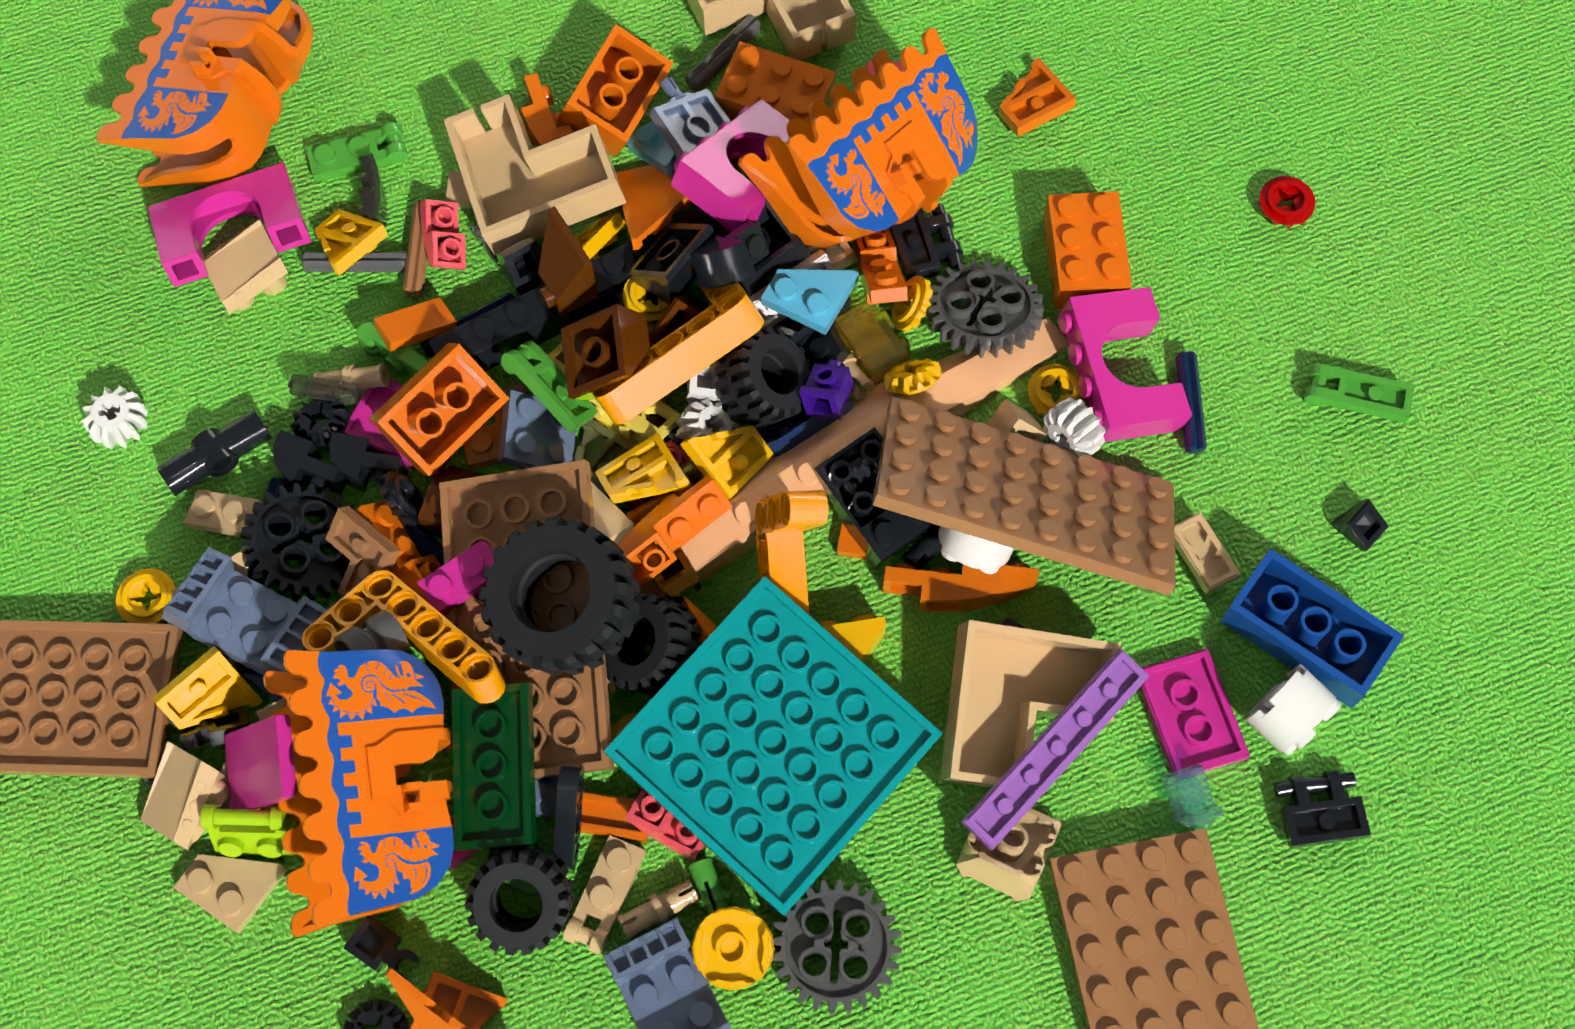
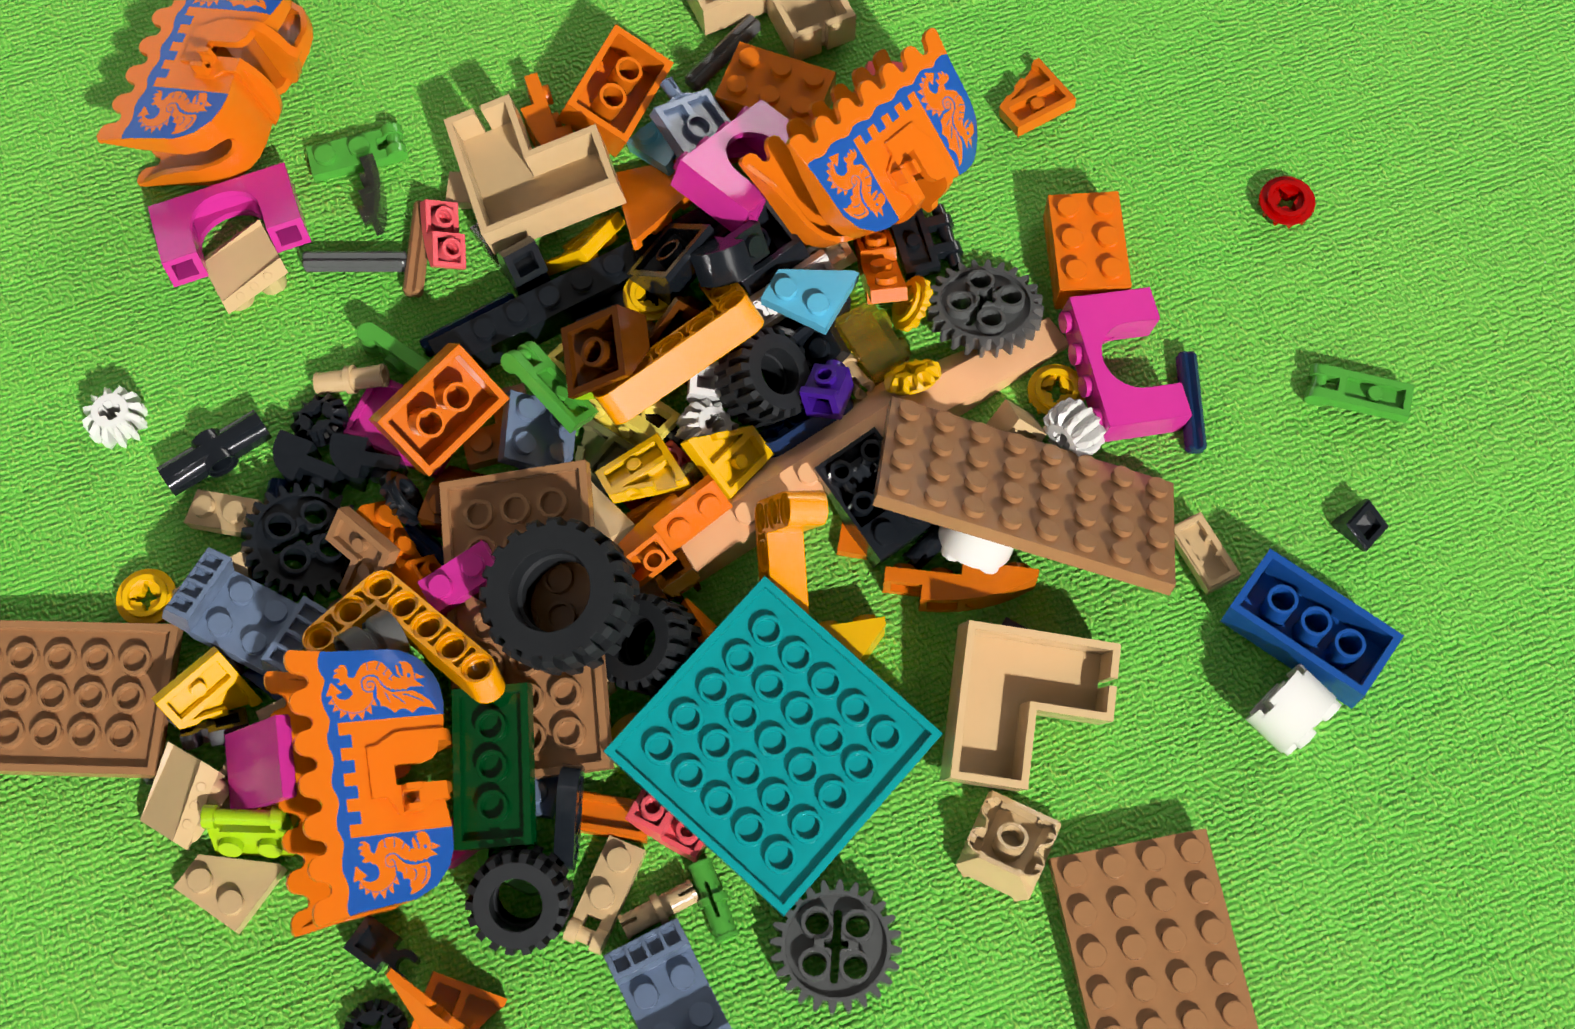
(324, 389): clear smoke axle -> none
(348, 238): yellow wing -> none
(414, 324): orange tile -> none
(564, 268): reddish brown slope -> none
(733, 948): yellow tile -> none
(1054, 749): medium lavender tile -> none
(1191, 797): clear light blue bracket -> none
(1192, 713): dark pink tile -> none
(1322, 821): black plate -> none

